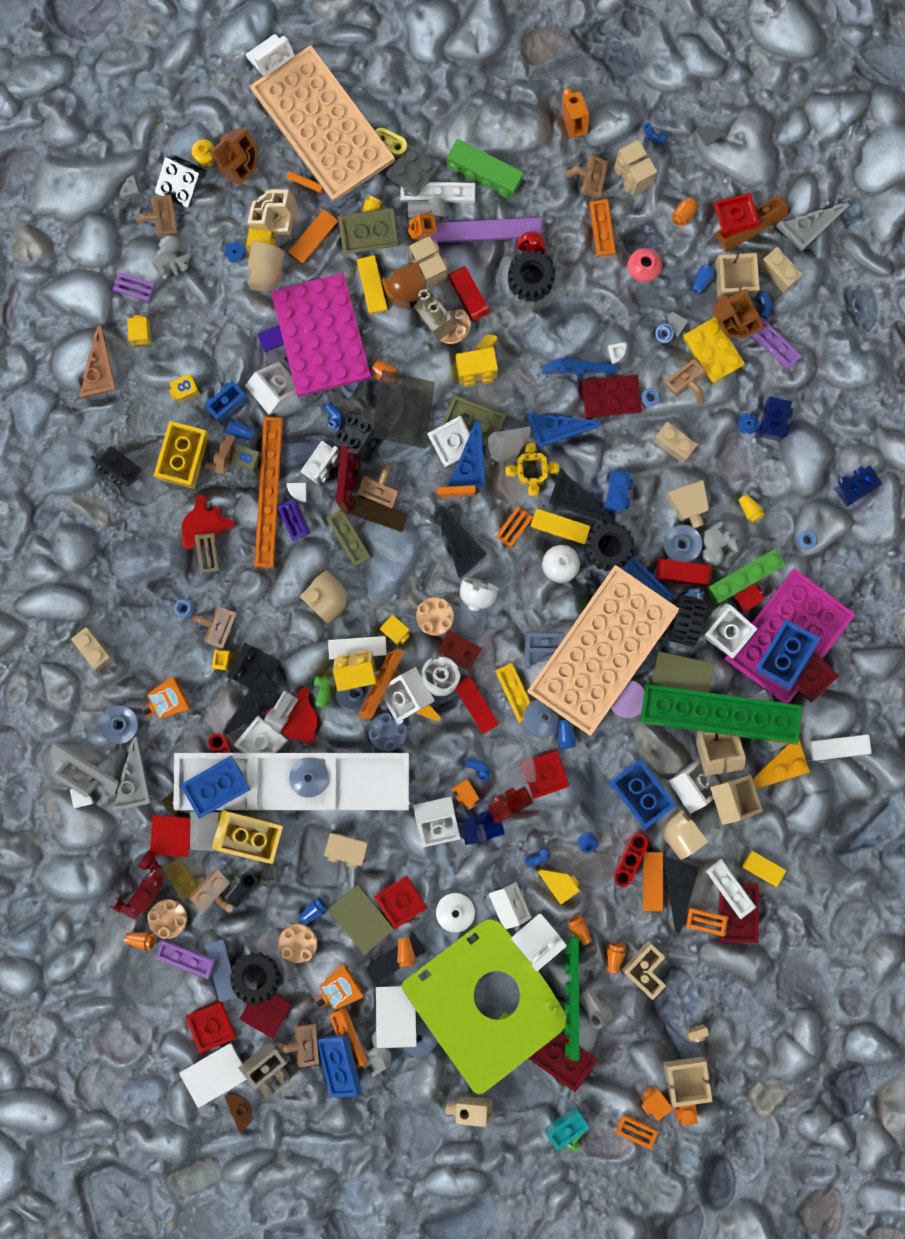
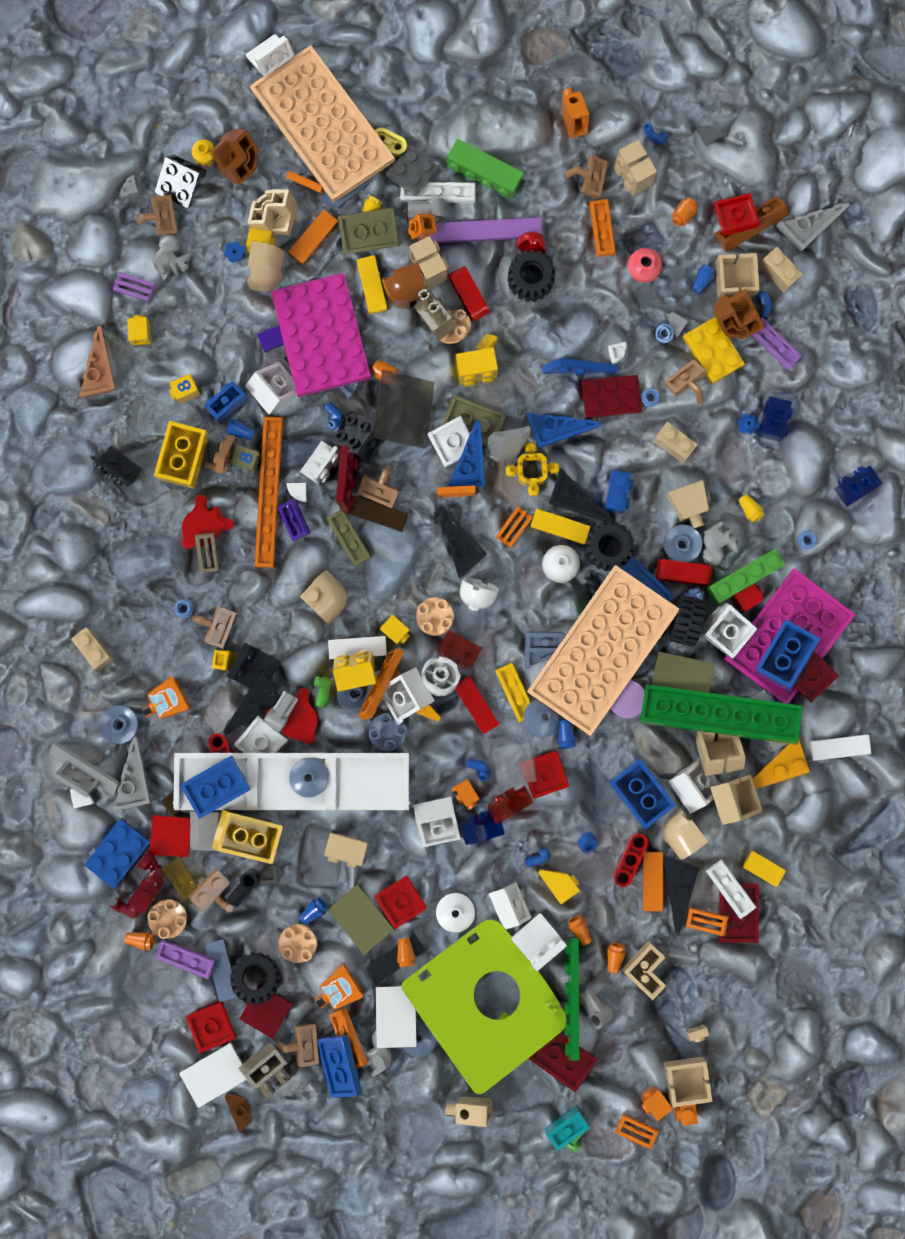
(117, 853): none -> blue plate

